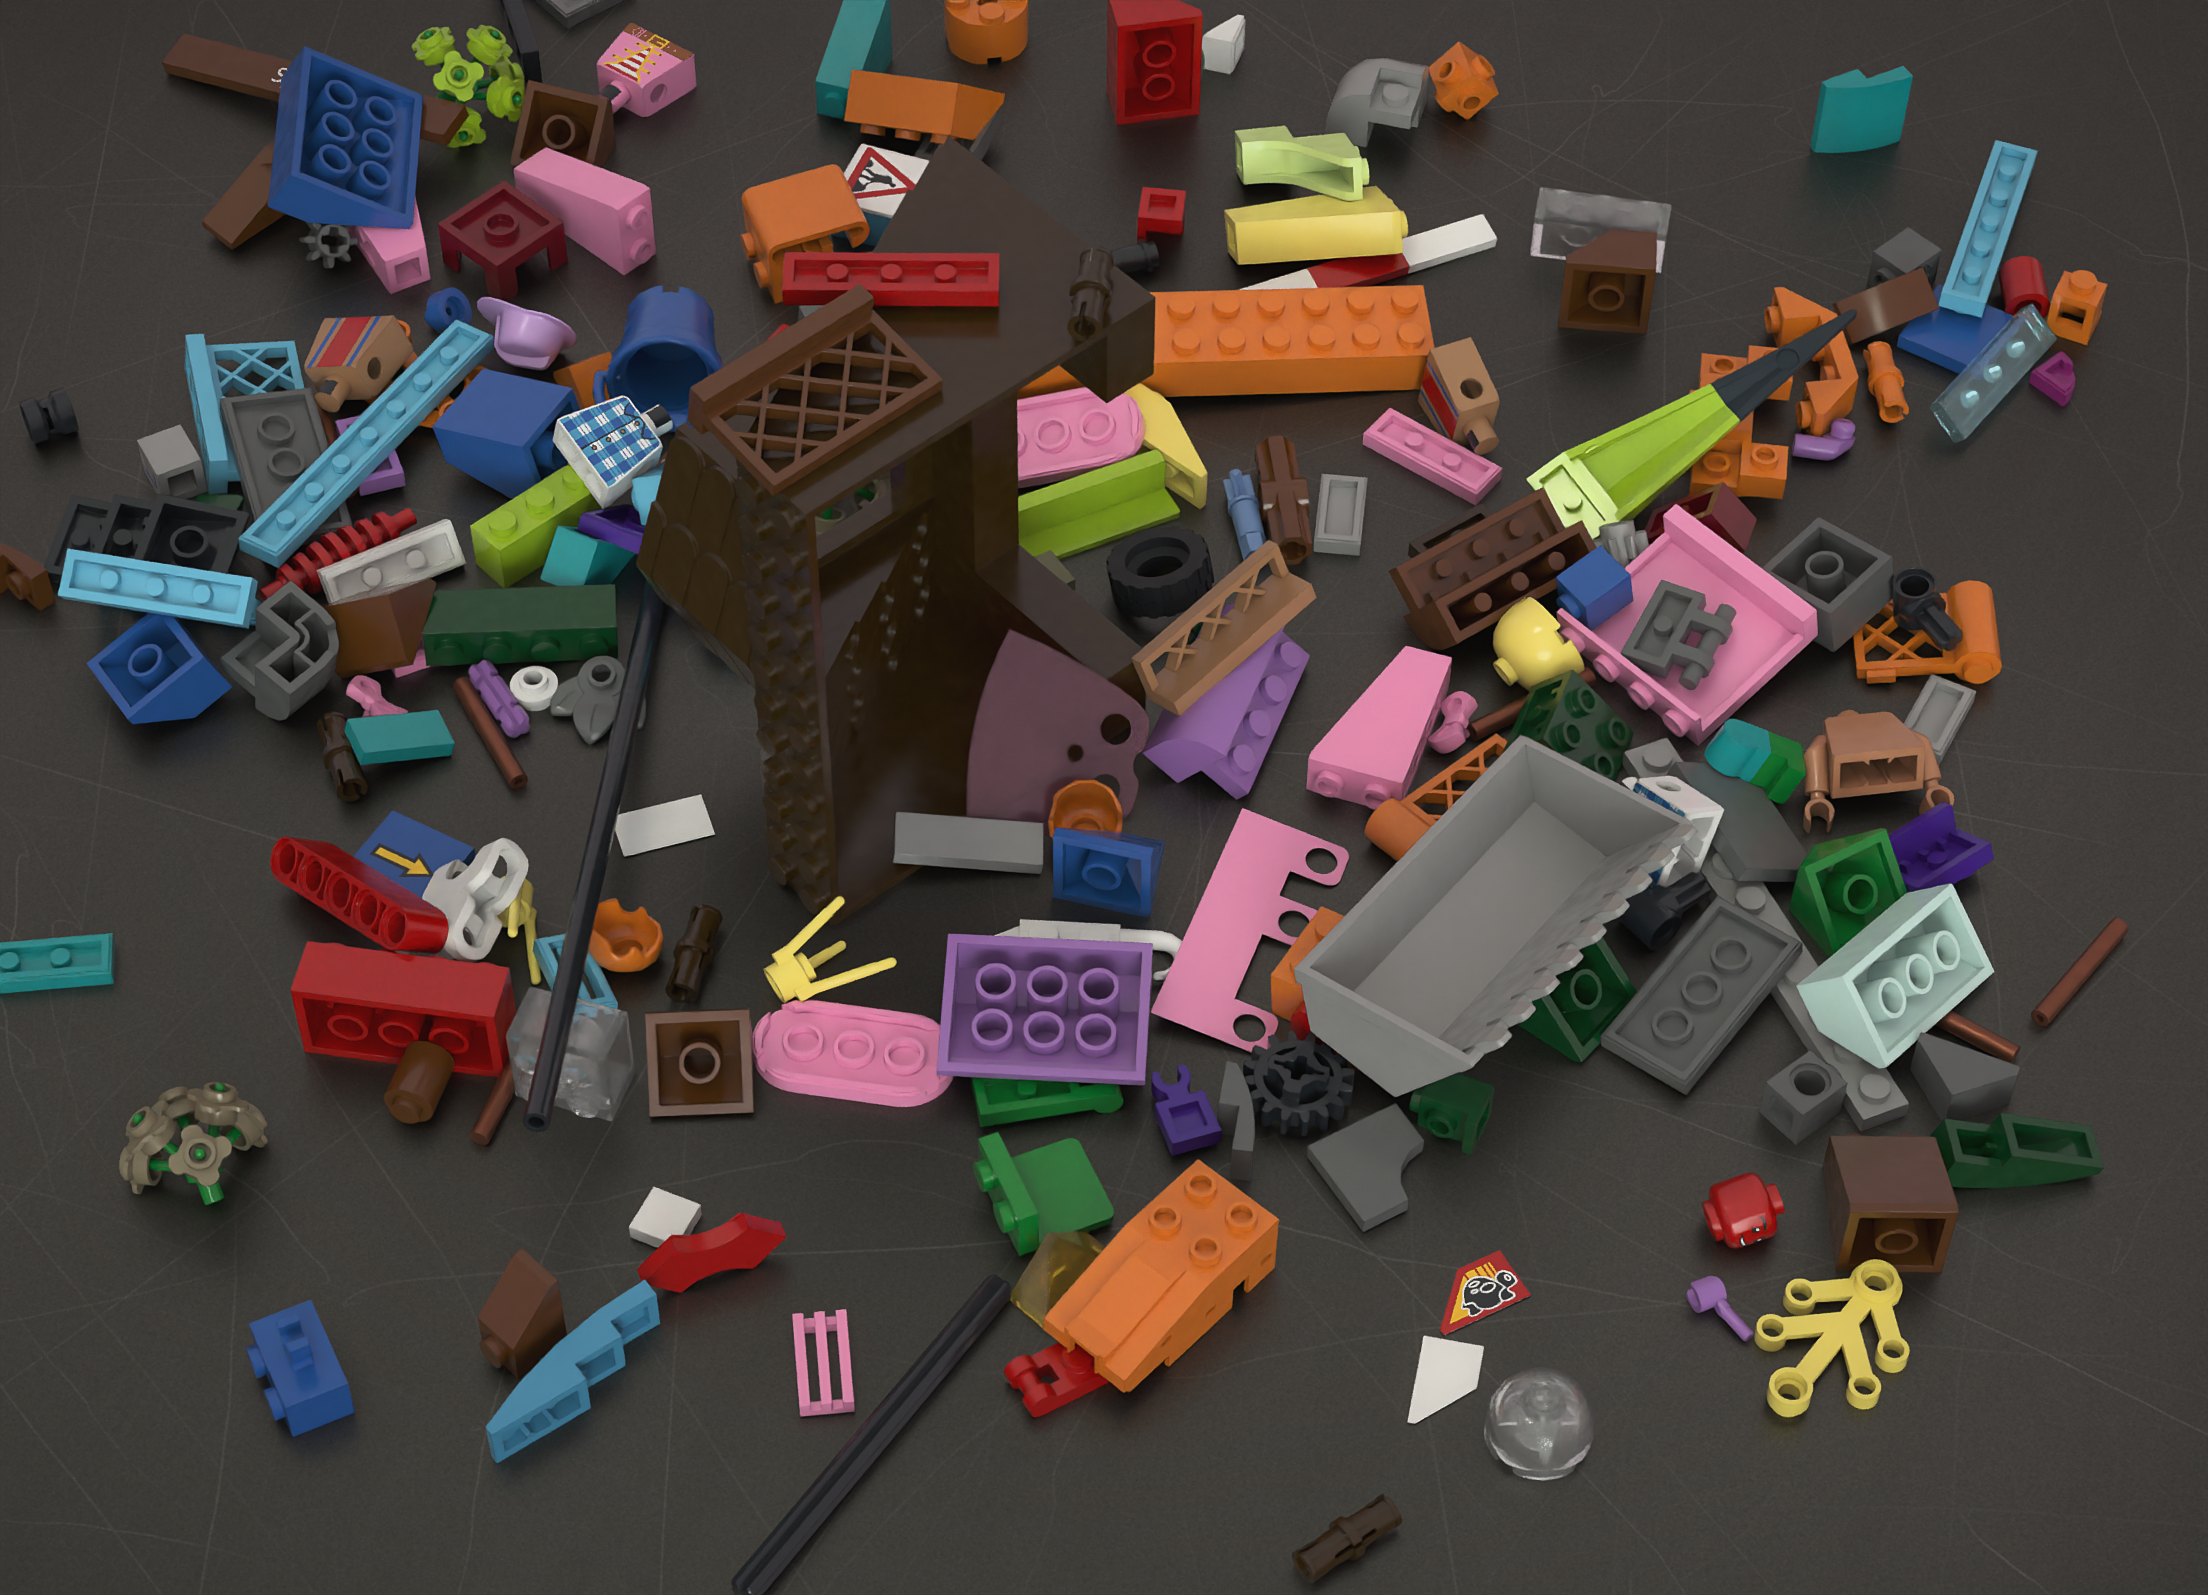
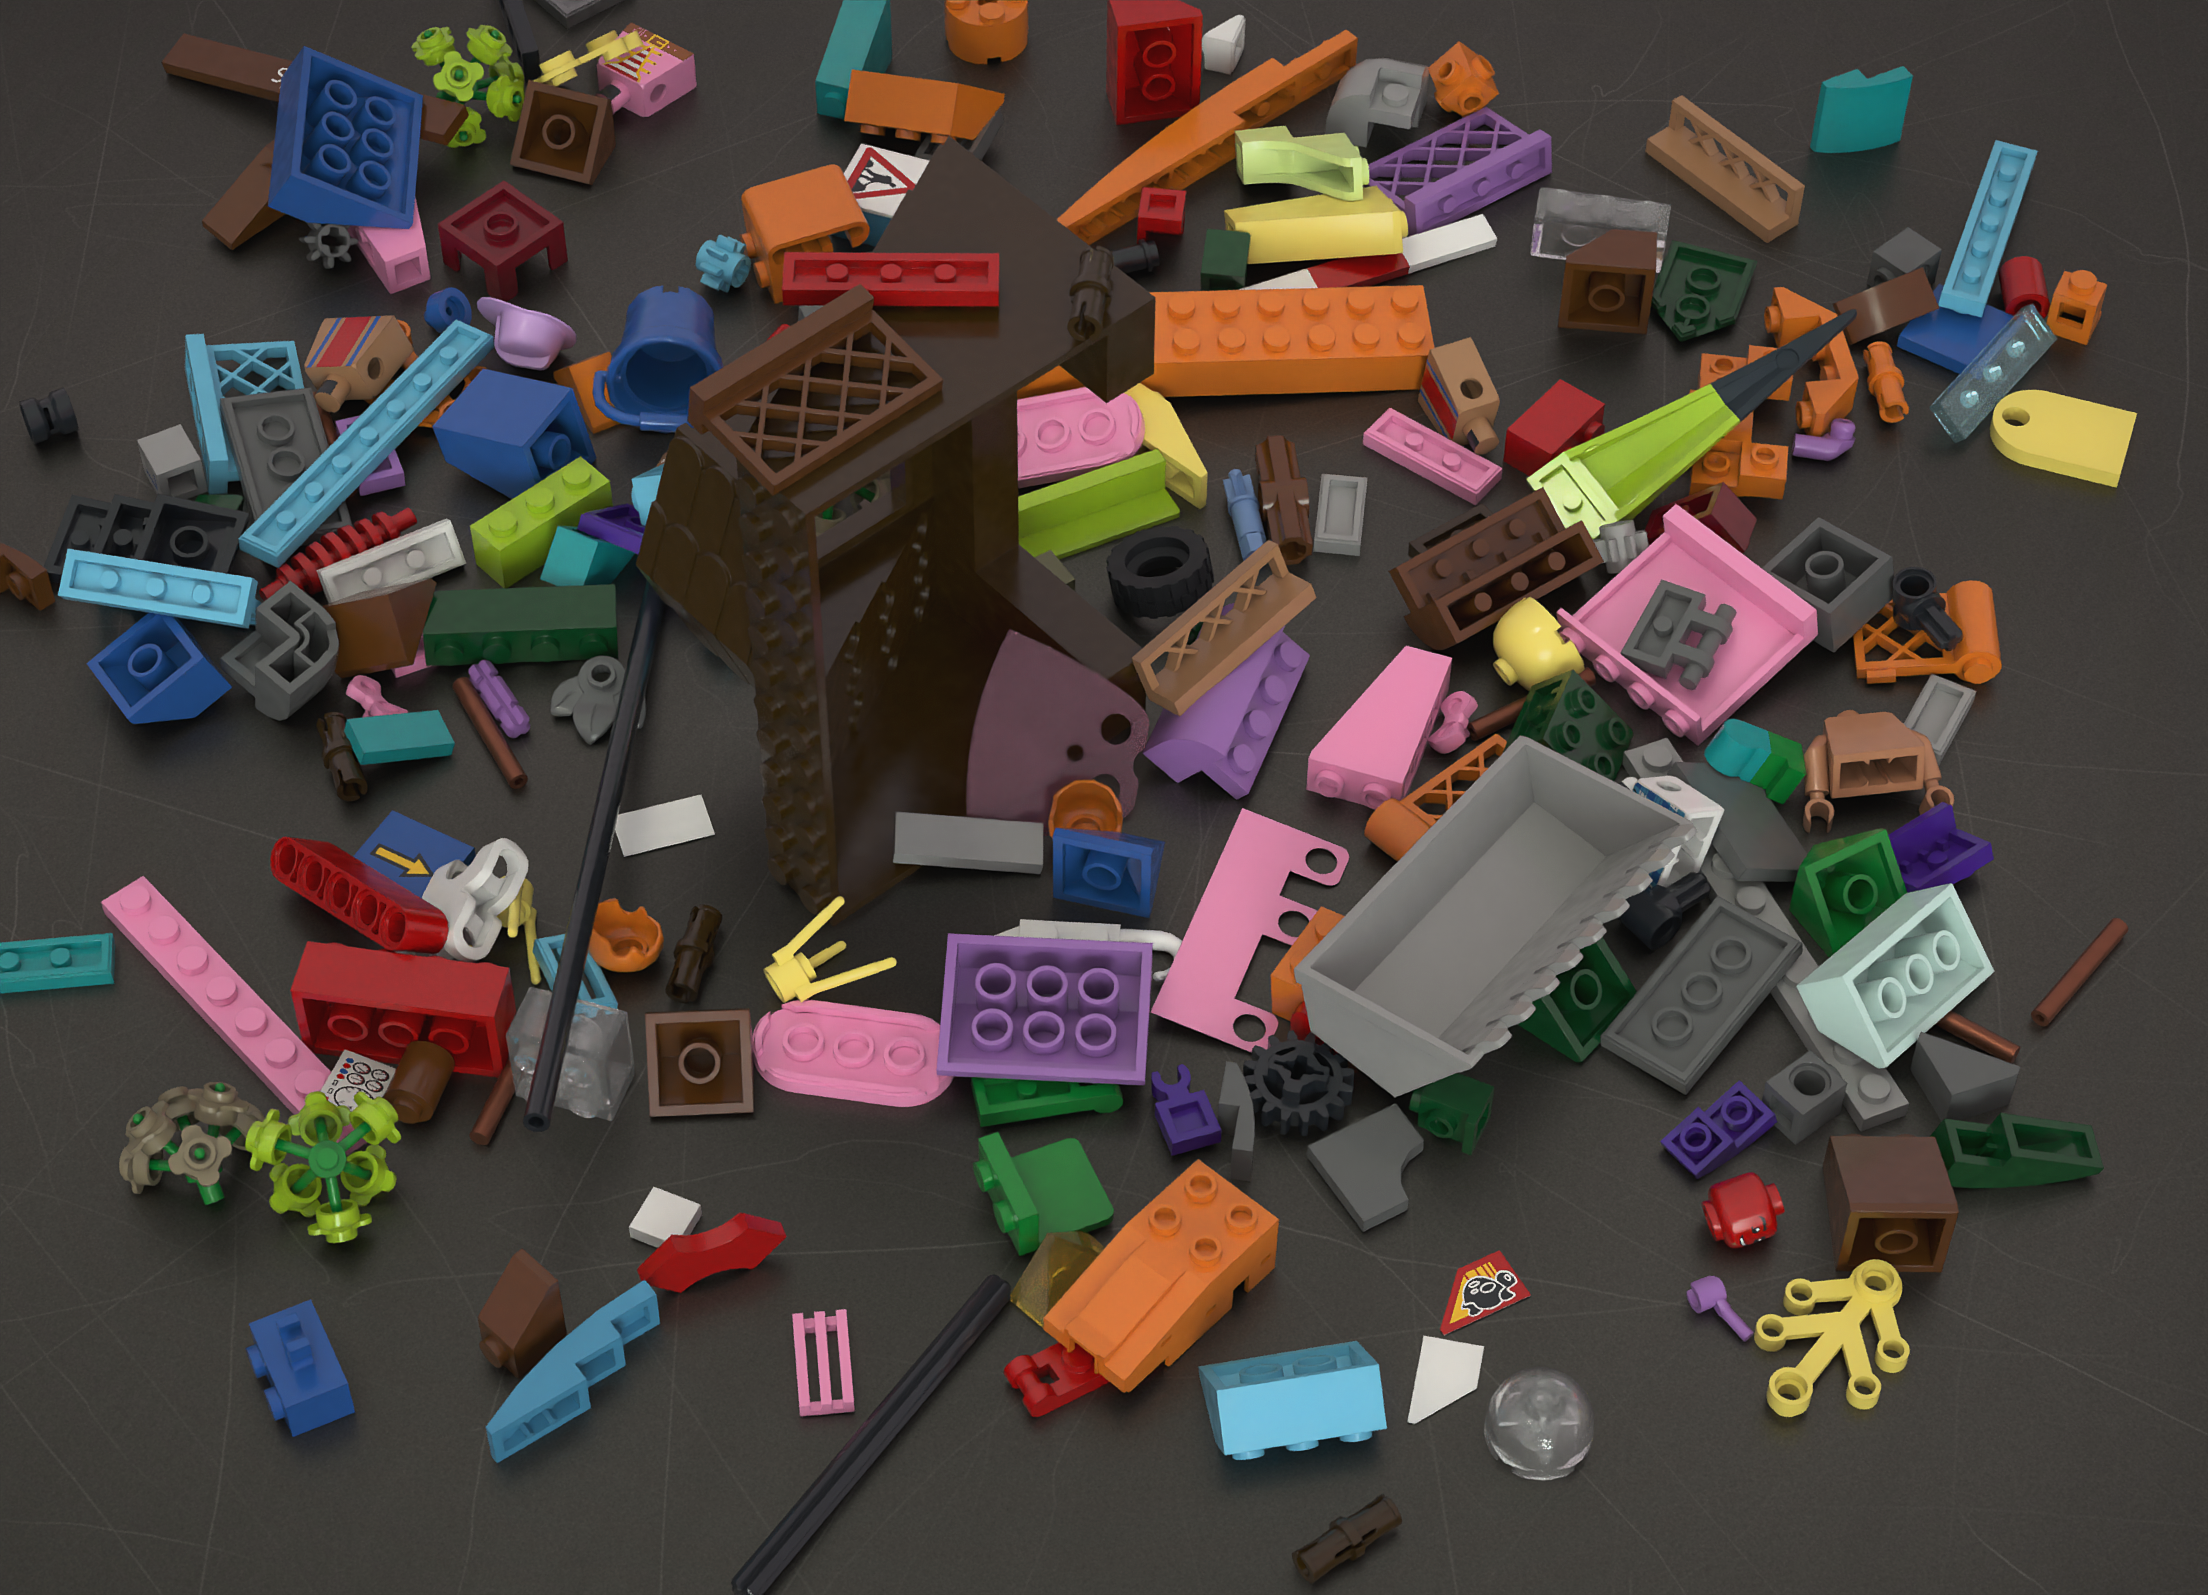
(219, 995): none -> bright pink plate
(321, 1126): none -> lime plant
(356, 1074): none -> white sticker
(534, 687): white plate -> none
(561, 68): none -> light yellow plant
(596, 206): bright pink slope -> none
(611, 445): torso -> none
(723, 263): none -> medium azure gear
(1206, 135): none -> orange slope
(1225, 260): none -> dark green panel
(1293, 1399): none -> medium azure slope
(1462, 186): none -> medium lavender fence
(1551, 426): none -> red brick
(1594, 588): blue brick -> none
(1700, 289): none -> dark green tile
(1719, 1133): none -> dark purple slope
(1724, 178): none -> medium nougat fence
(2055, 378): magenta tile -> none
(2063, 435): none -> light yellow tile

